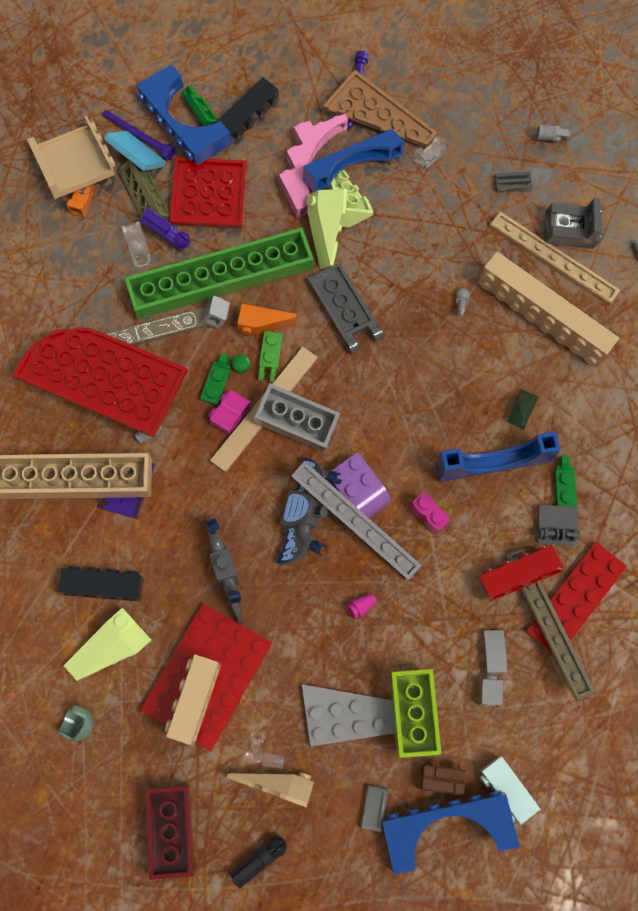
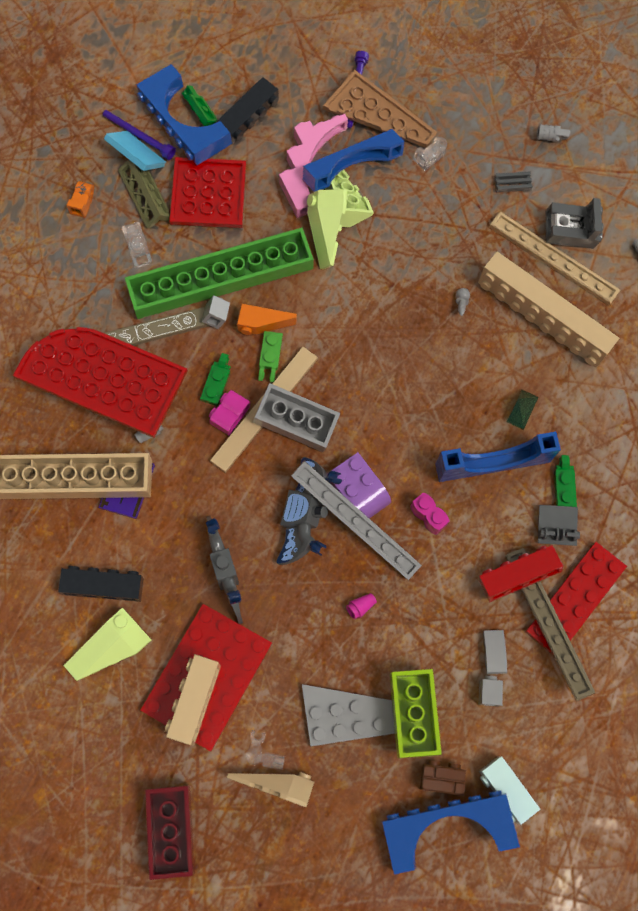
(73, 160): tan panel -> none
(77, 724): sand green hair -> none
(165, 229): dark purple piece -> none
(241, 364): green tile -> none
(258, 861): black piece -> none
(344, 305): dark grey hinge -> none
(374, 808): dark grey tile -> none

